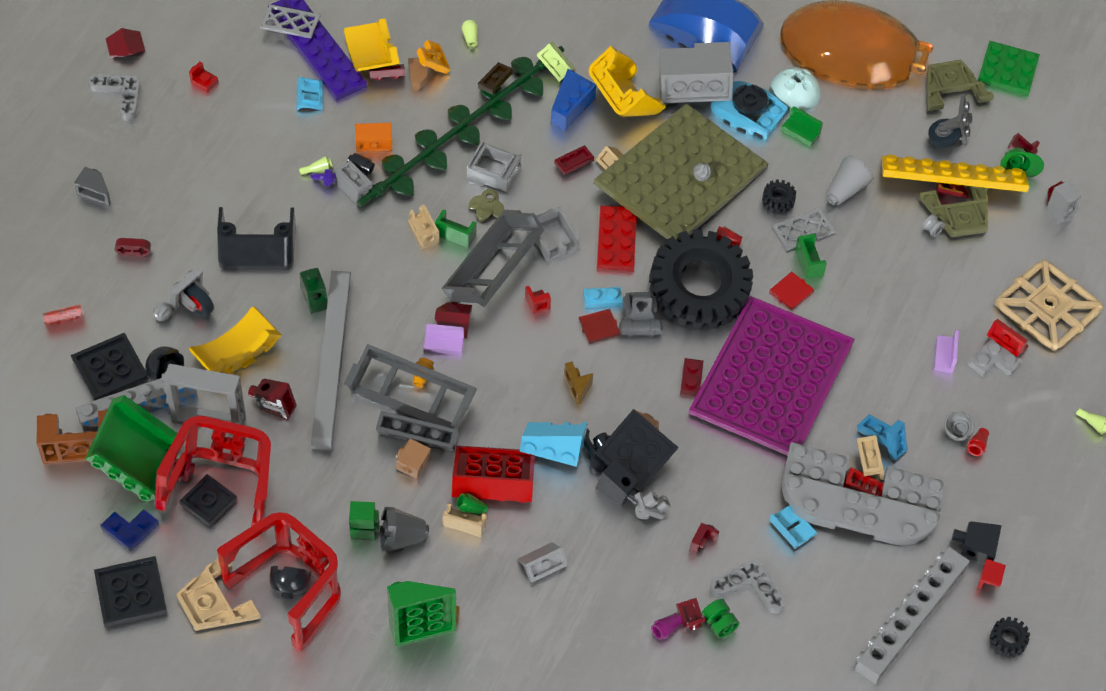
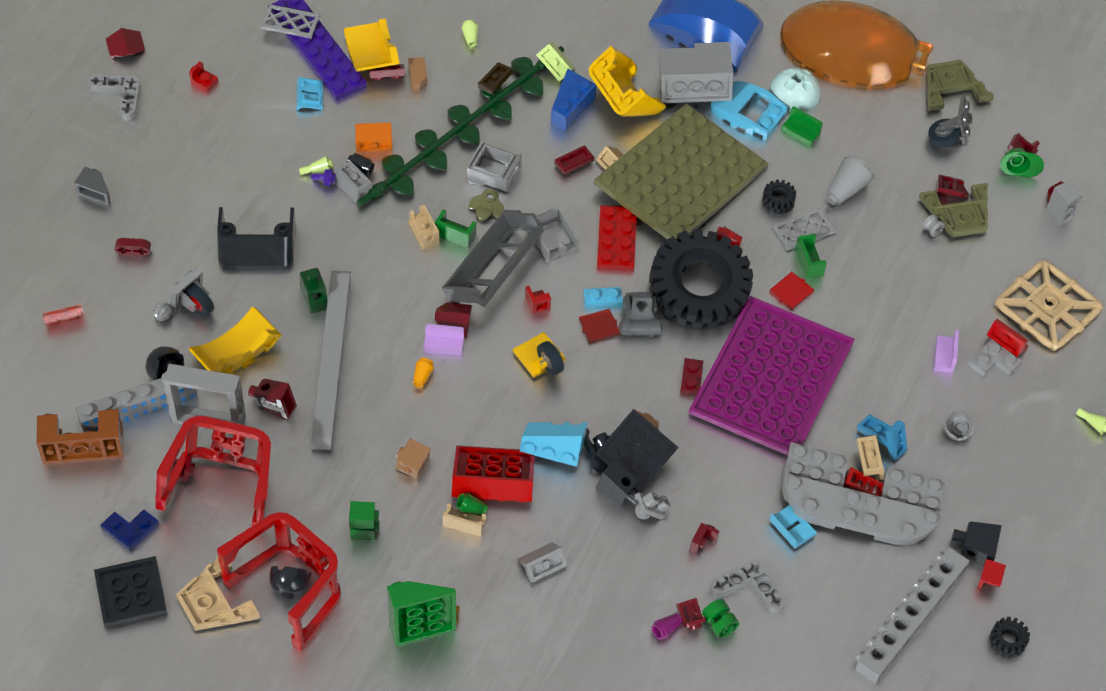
(109, 367): black plate -> none
(131, 446): green panel -> none
(208, 500): black plate -> none
(358, 371): dark grey piece -> none
(401, 529): dark grey cone -> none
(417, 430): dark grey brick -> none
(433, 57): light orange plate -> none
(540, 356): none -> plate
(578, 384): pearl gold slope -> none
(702, 172): light grey plate -> none
(750, 100): black tile -> none
(954, 173): yellow plate -> none
(978, 443): red cone -> none
(1008, 68): green plate -> none

